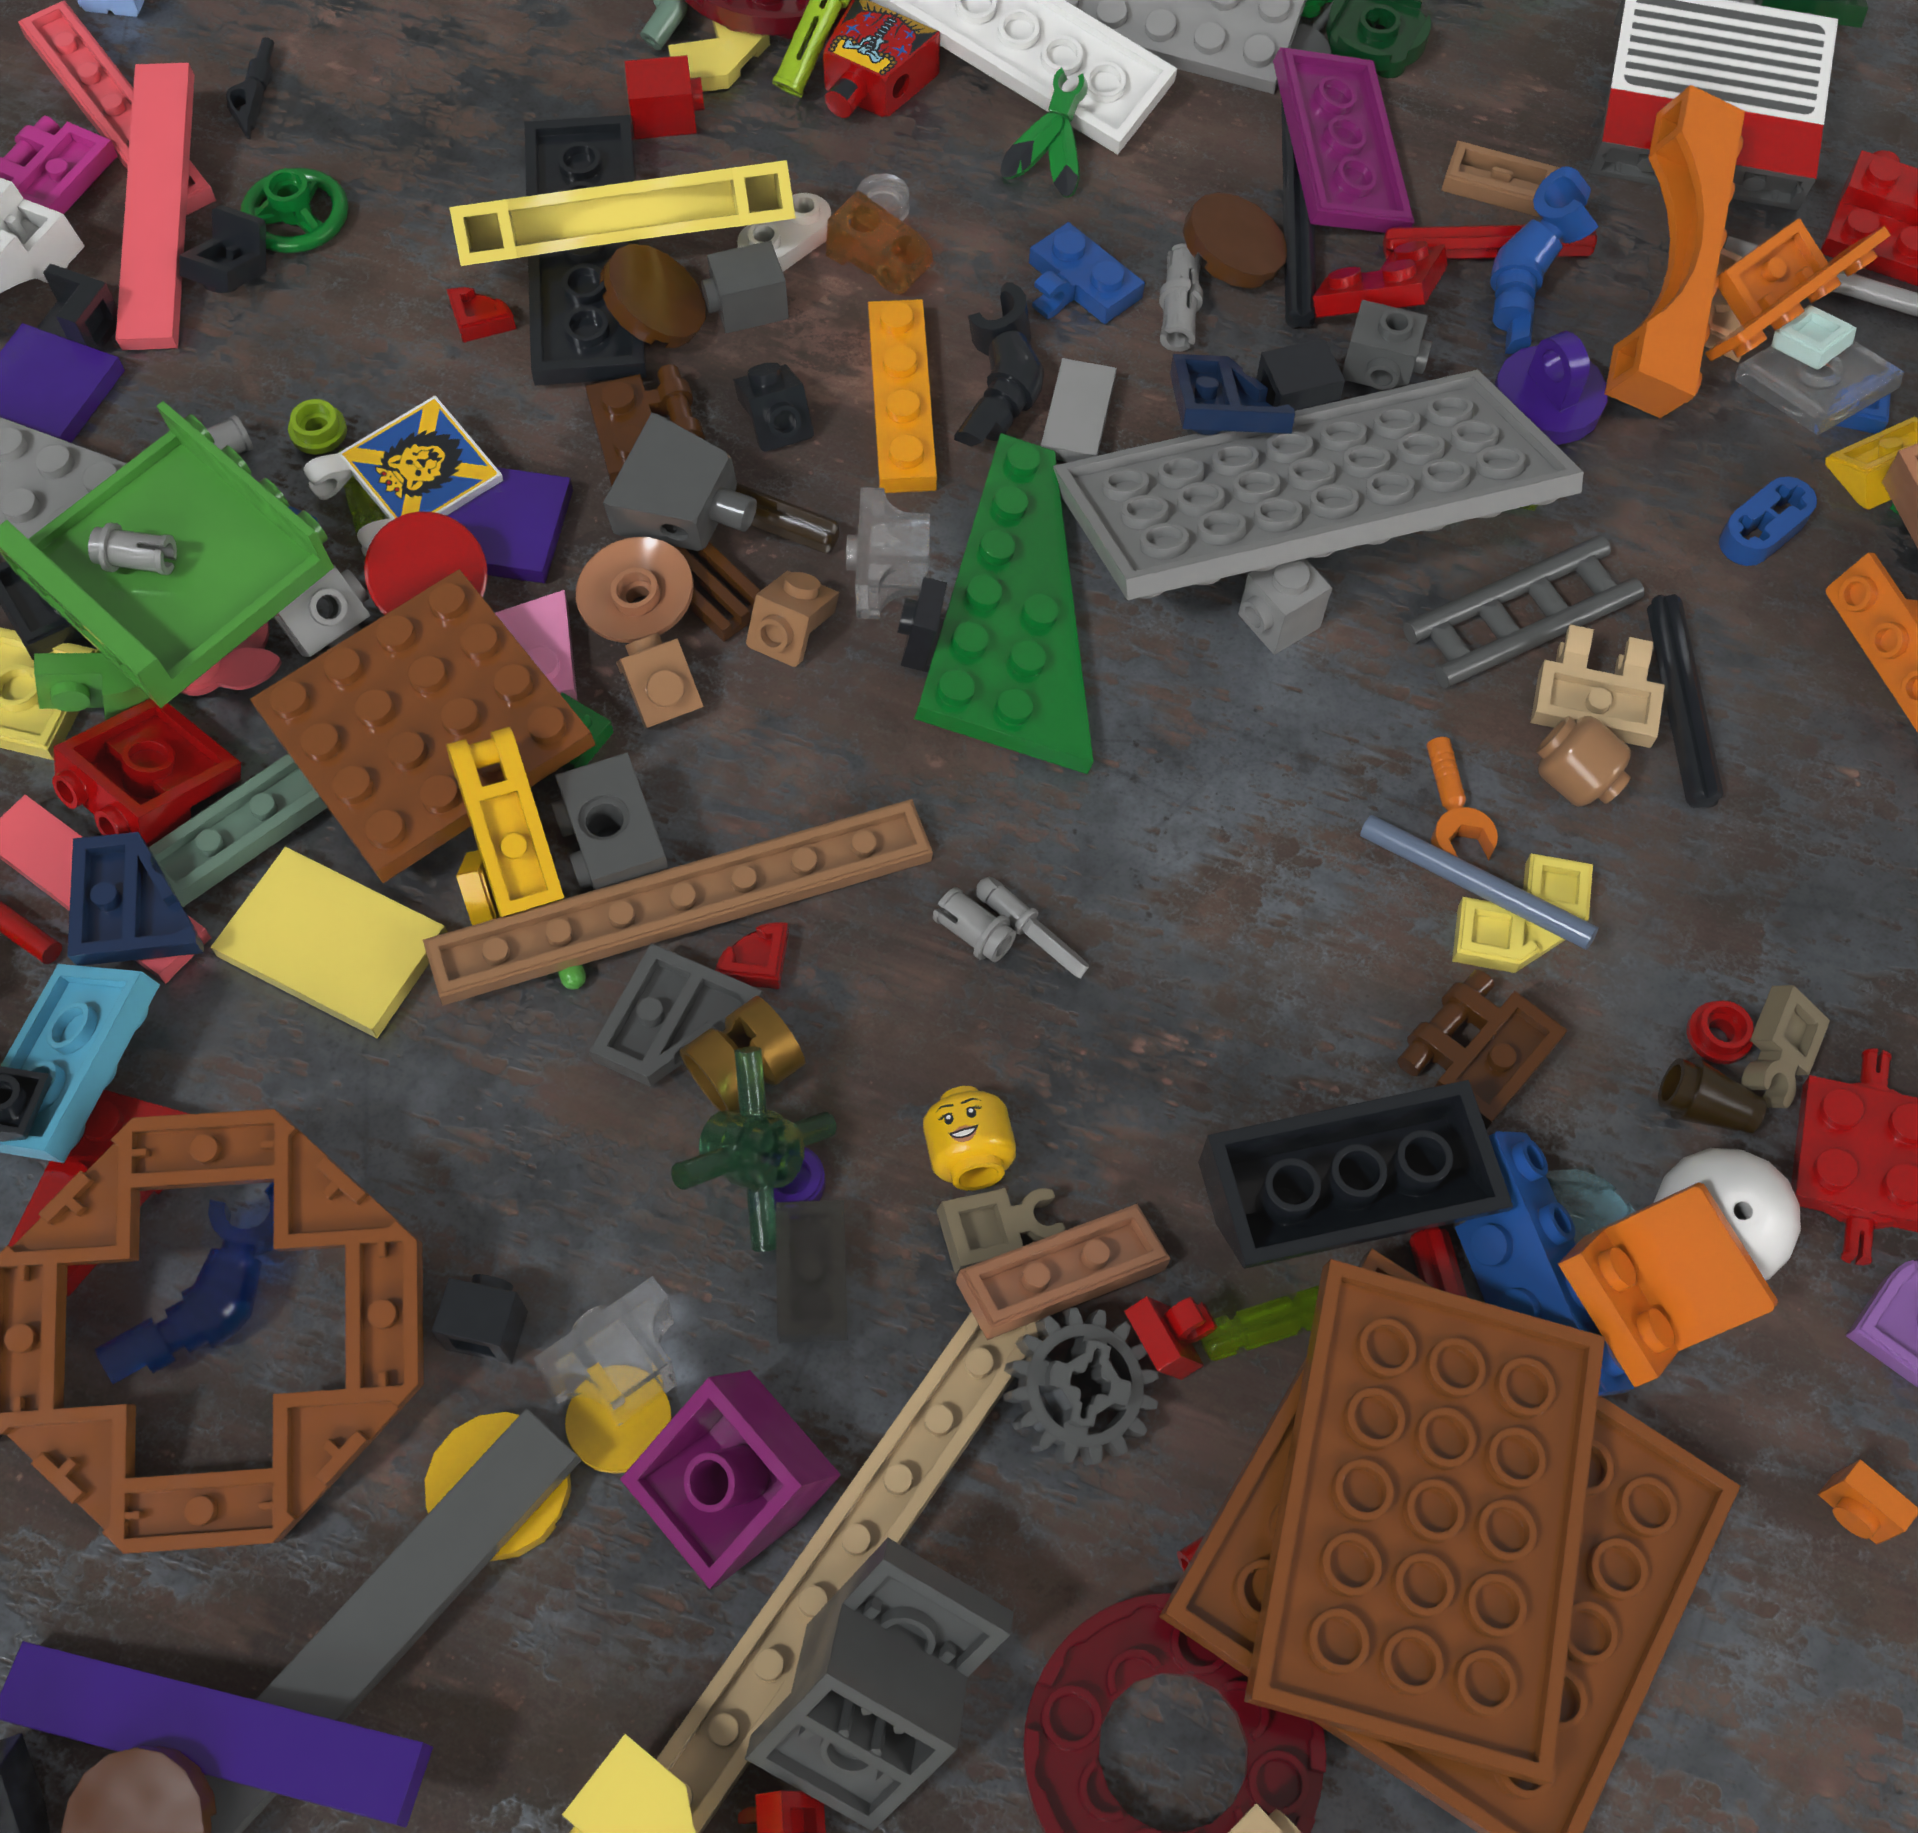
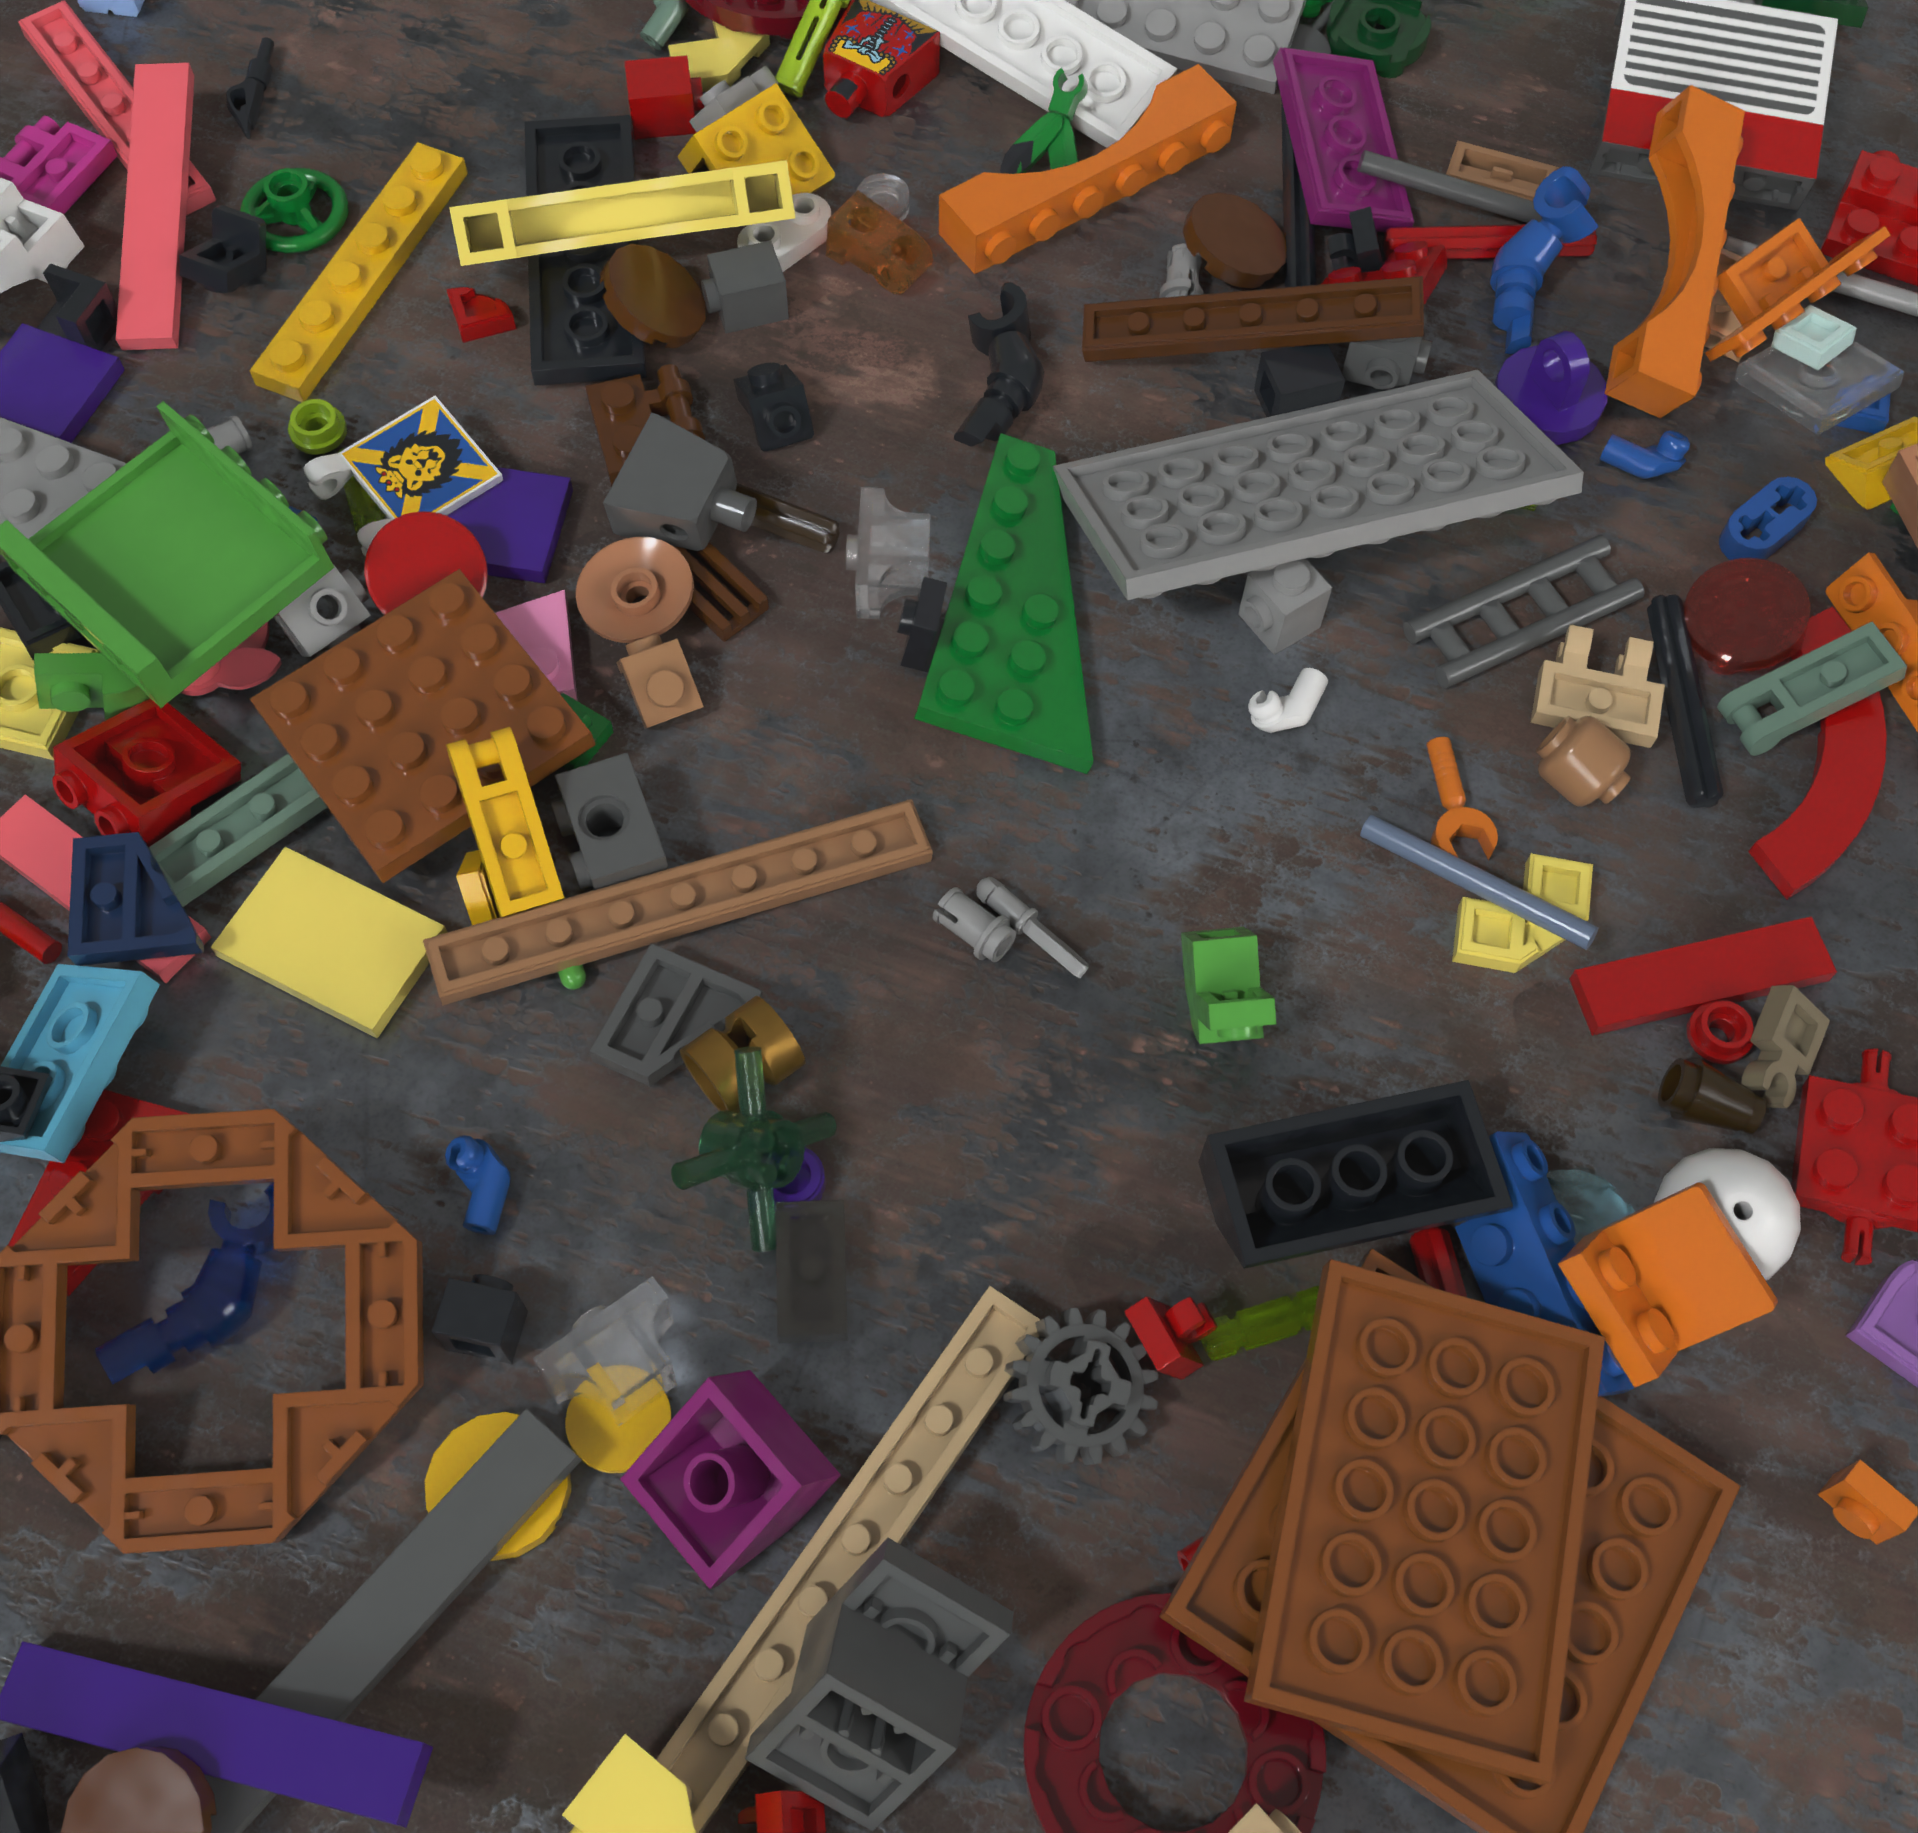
(133, 550): light grey pin -> none
(359, 273): none -> yellow plate
(486, 1179): none -> blue arm
(723, 98): none -> light grey plate
(757, 956): red tile -> none
(760, 133): none -> yellow bracket
(787, 614): medium nougat bracket -> none
(902, 396): light orange plate -> none
(969, 1138): yellow head -> none
(988, 1225): dark tan plate -> none
(1005, 213): none -> orange arch
(1062, 1271): nougat tile -> none
(1078, 410): light grey tile -> none
(1083, 272): blue plate -> none
(1220, 397): dark blue wing -> none
(1225, 985): none -> bright green brick
(1254, 319): none -> reddish brown tile
(1290, 711): none -> white arm
(1357, 249): none -> black tile
(1447, 186): none -> dark grey bar
(1499, 1058): reddish brown plate -> none
(1647, 461): none -> blue arm
(1699, 973): none -> red tile
(1746, 615): none -> clear red tile
(1812, 687): none -> sand green plate
(1842, 787): none -> red tile

